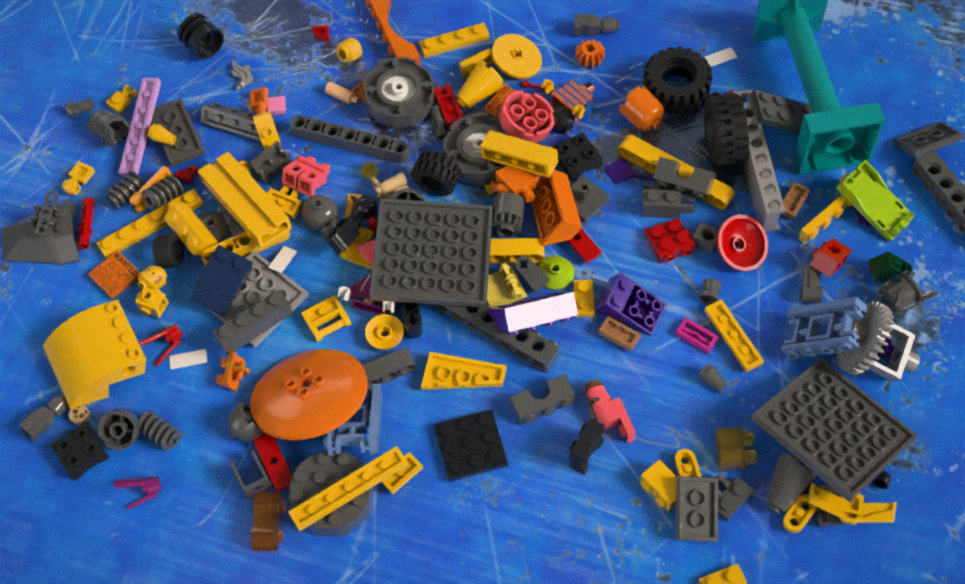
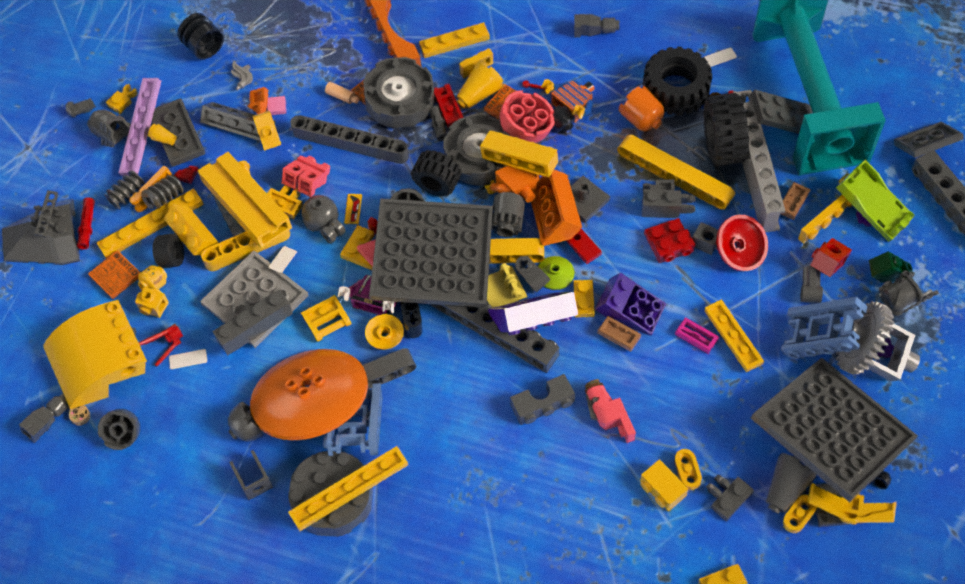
(79, 174): yellow plate -> none
(79, 451): black brick -> none
(149, 485): magenta plant -> none
(159, 431): dark grey piece -> none
(219, 228): dark grey dish -> none
(222, 280): dark blue slope -> none
(234, 371): orange hips -> none
(267, 521): clear orange brick -> none
(269, 453): red tile -> none
(270, 162): dark grey hinge -> none
(321, 33): red tile -> none
(347, 229): black beam -> none
(349, 50): yellow head -> none
(369, 170): clear yellow plate -> none
(390, 186): tan piece -> none
(401, 477): yellow plate -> none
(456, 372): yellow wing -> none
(470, 445): black plate -> none
(512, 45): yellow piece -> none
(577, 156): black brick -> none
(587, 443): black brick -> none
(590, 53): orange gear -> none
(621, 171): dark purple piece -> none
(668, 173): dark grey arch -> none
(696, 509): dark grey tile -> none
(710, 291): dark grey wheel -> none
(712, 377): dark grey cone -> none
(731, 448): clear yellow hips -> none

